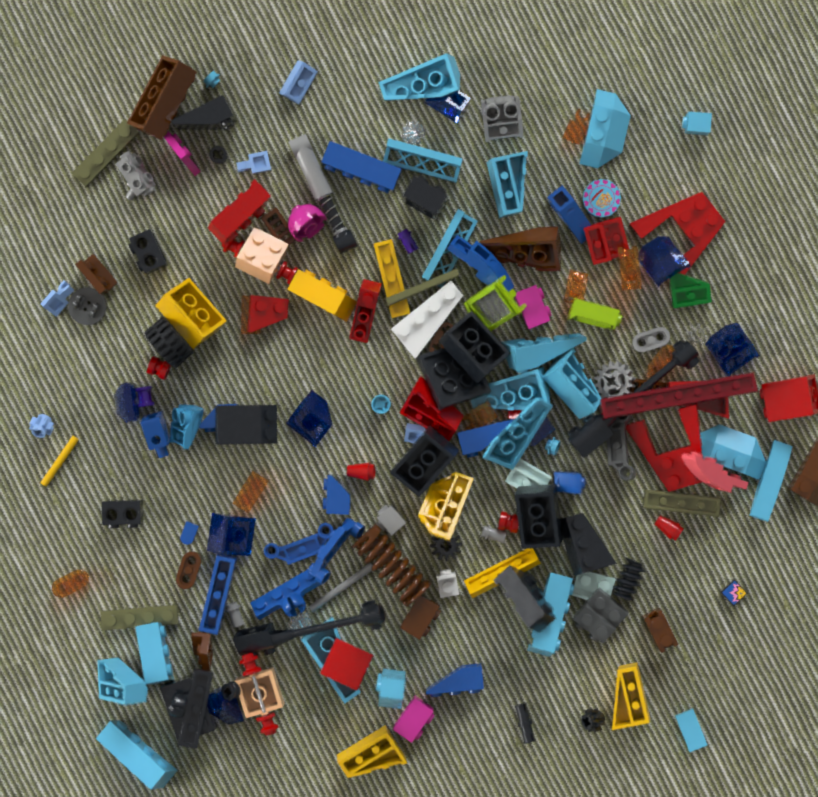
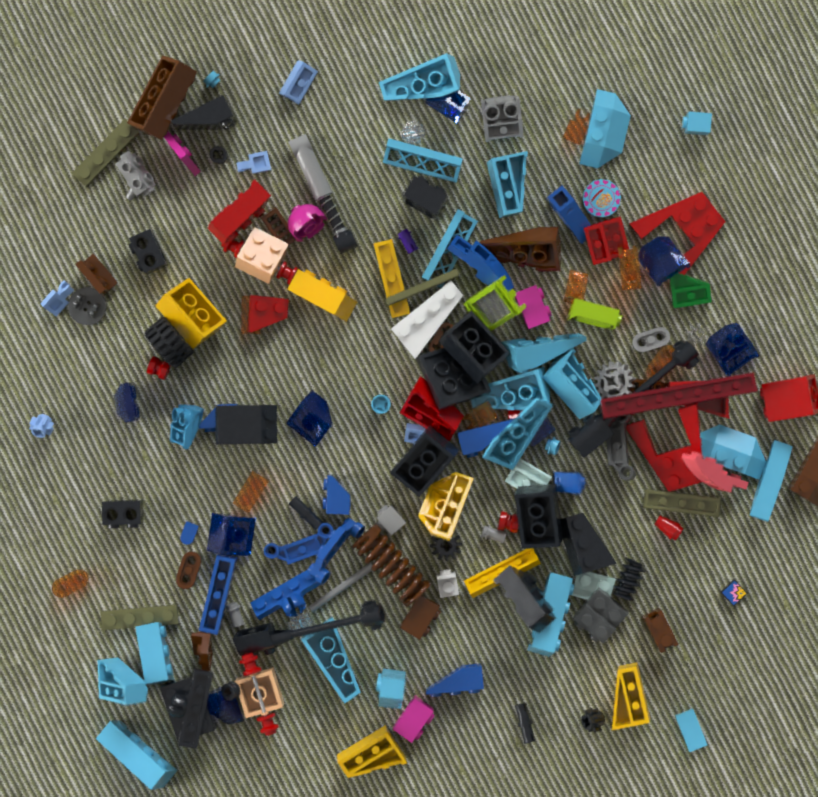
(59, 461): yellow bar -> none
(144, 396): dark purple bush -> none
(152, 426): blue torso -> none
(306, 513): none -> black pin
(346, 664): red slope -> none
(361, 166): blue brick -> none
(362, 471): red cone -> none
(365, 310): red slope -> none

